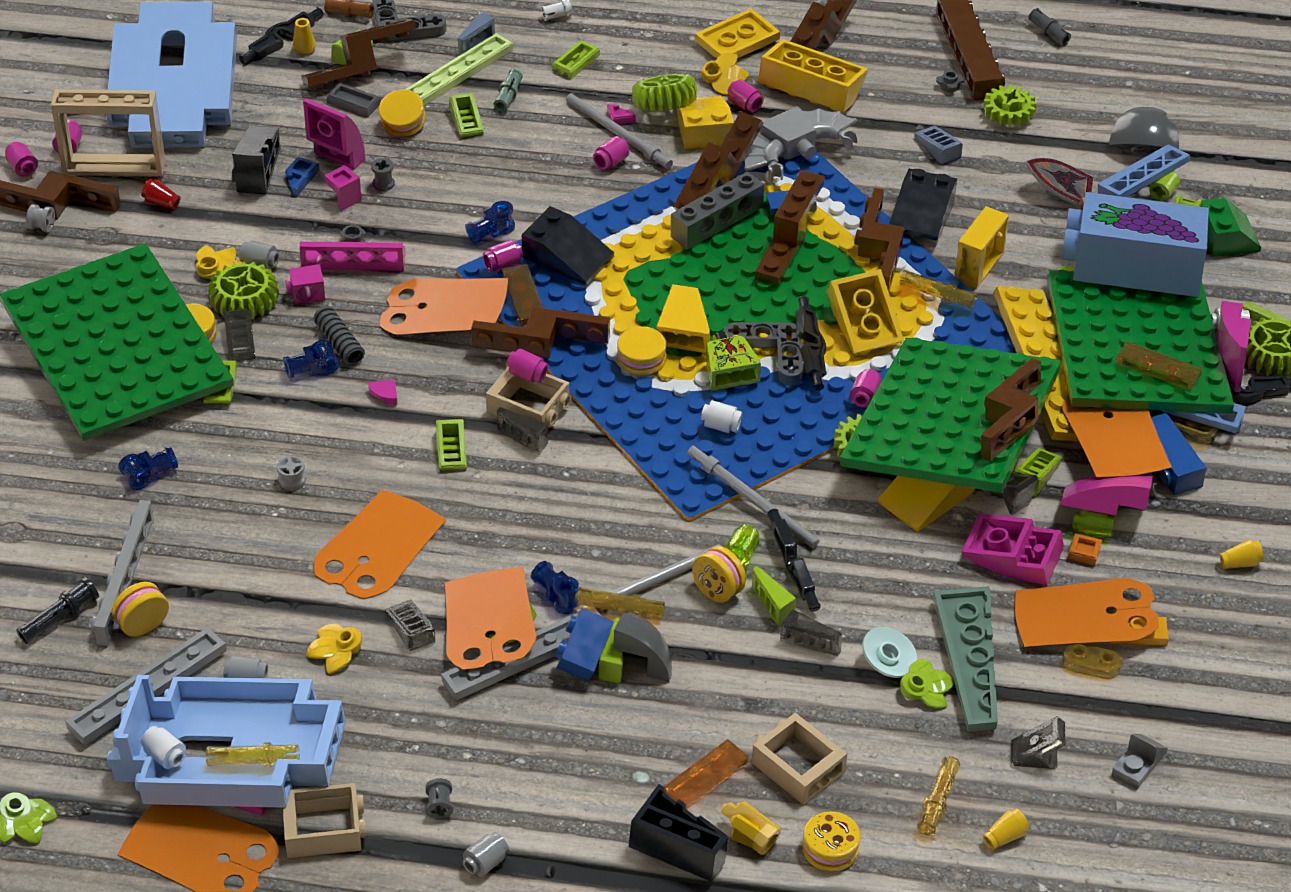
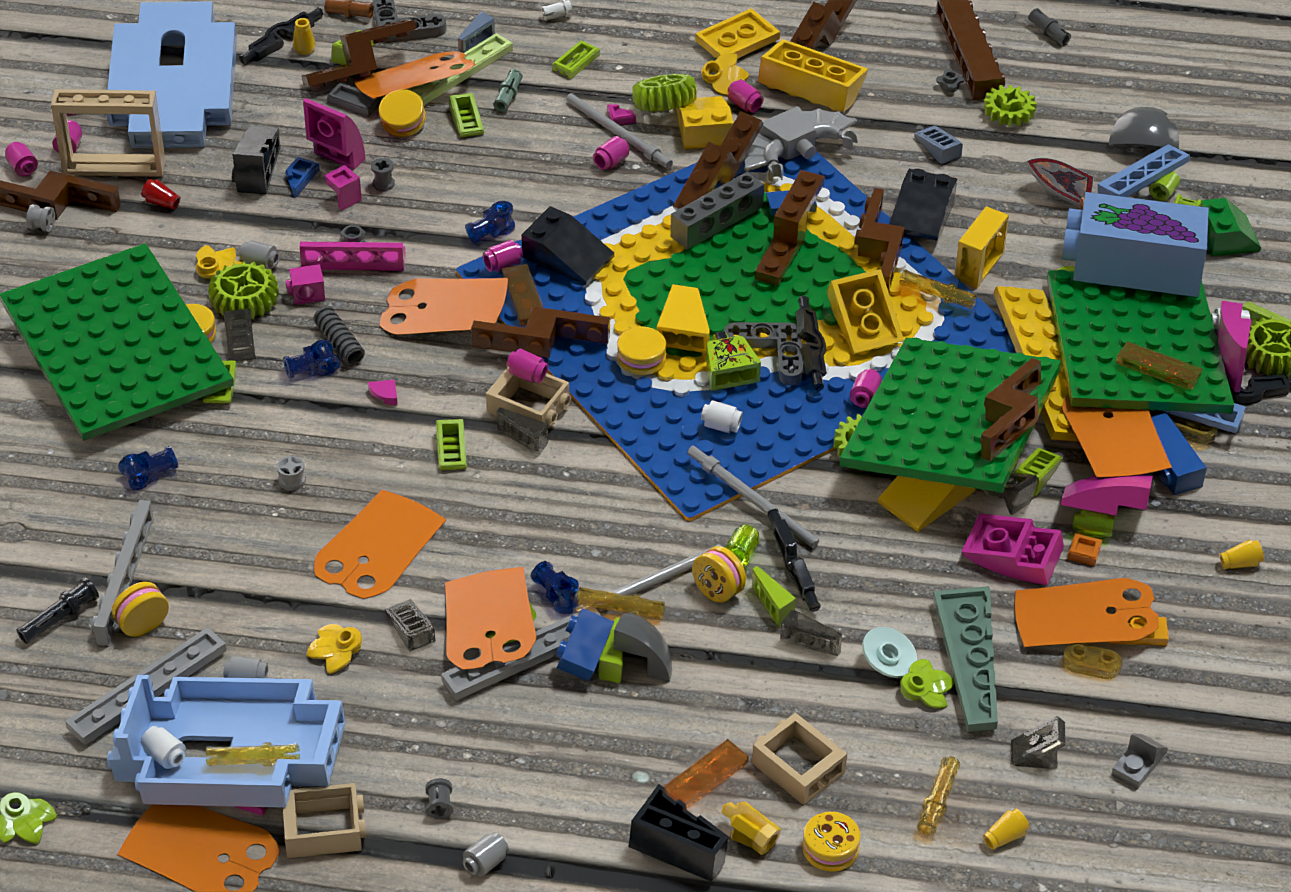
(412, 74): none -> orange piece

